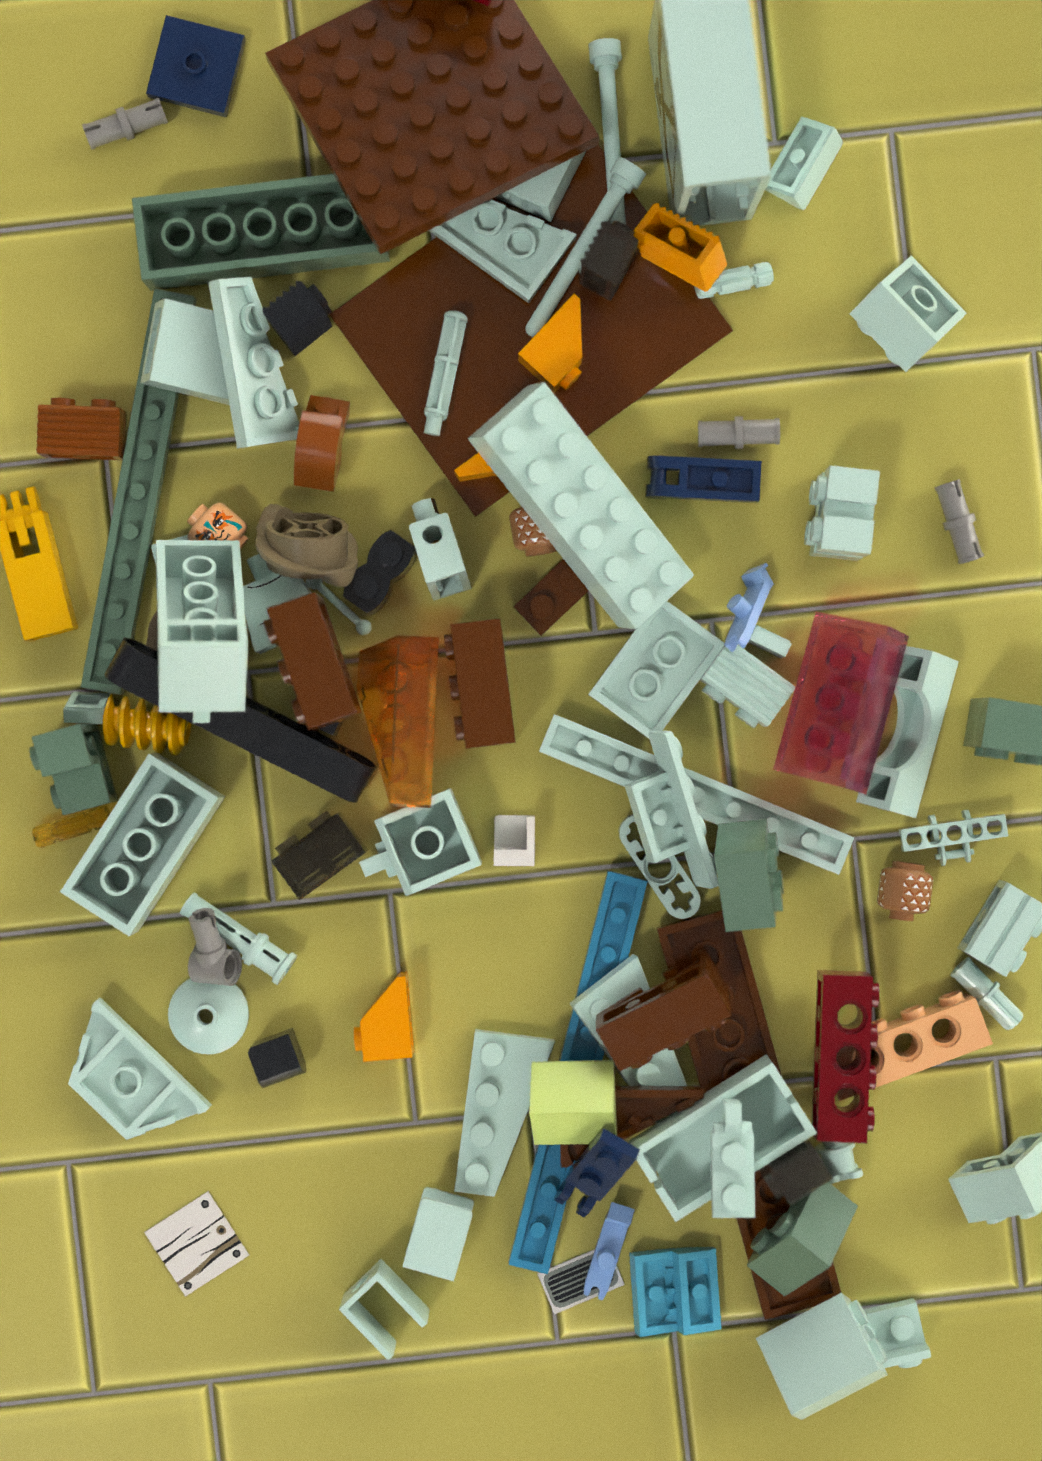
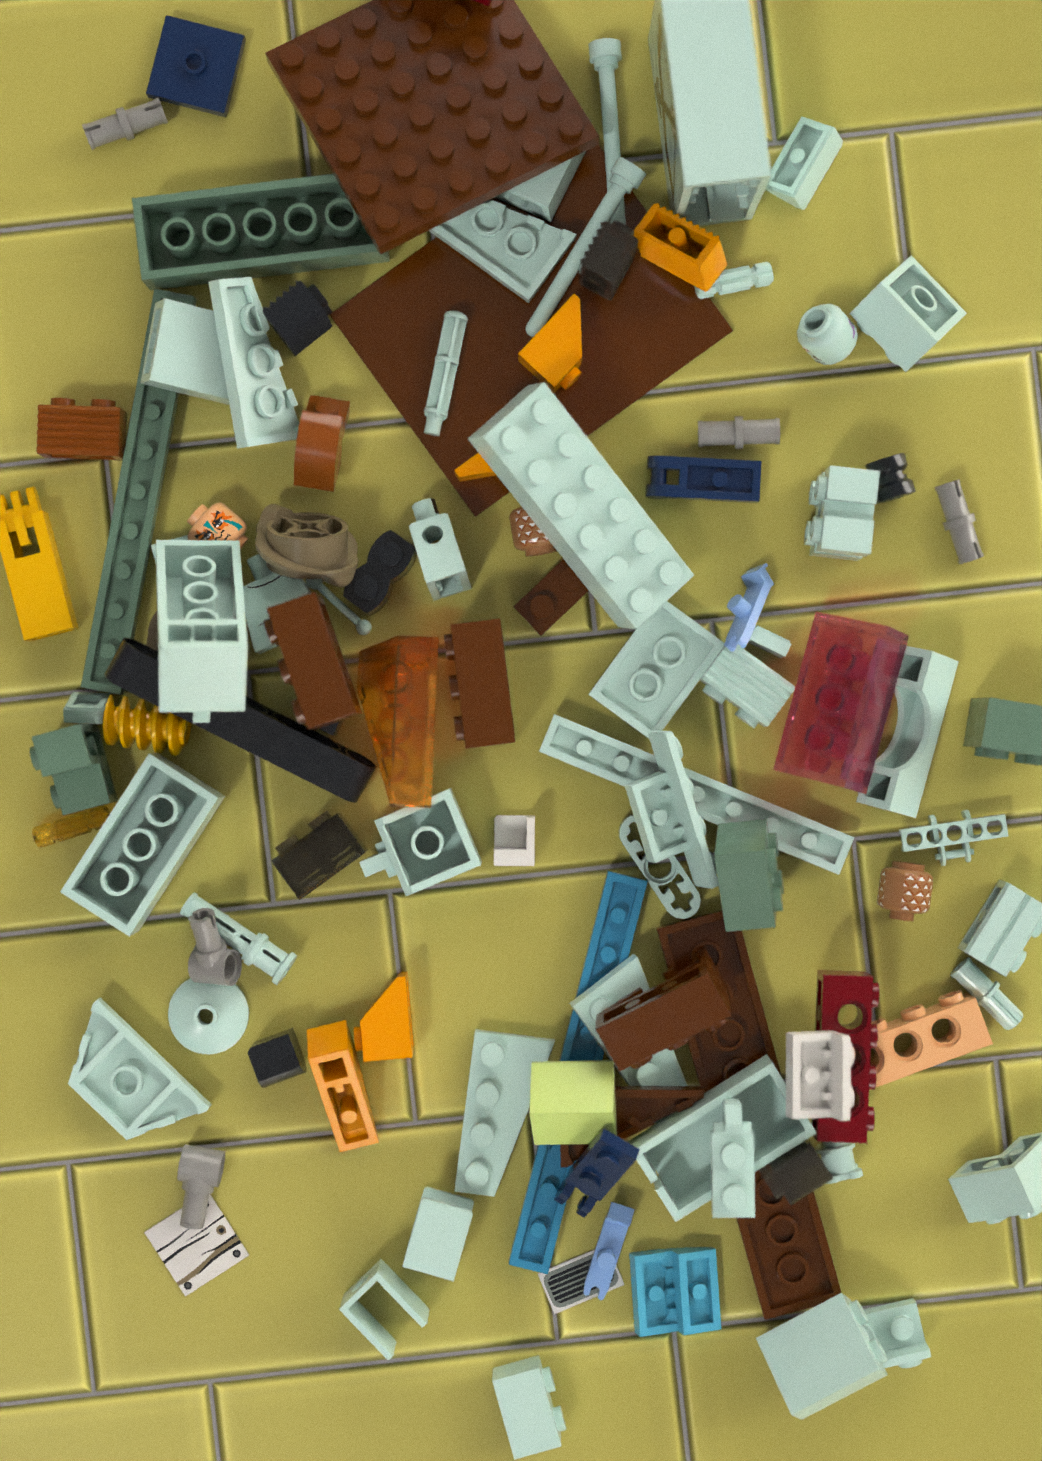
(200, 1172): none -> light grey pin
(341, 1085): none -> light orange slope
(527, 1407): none -> light aqua brick
(802, 1239): sand green brick -> none
(819, 1075): none -> white bracket
(827, 334): none -> light aqua head
(892, 481): none -> black wheel

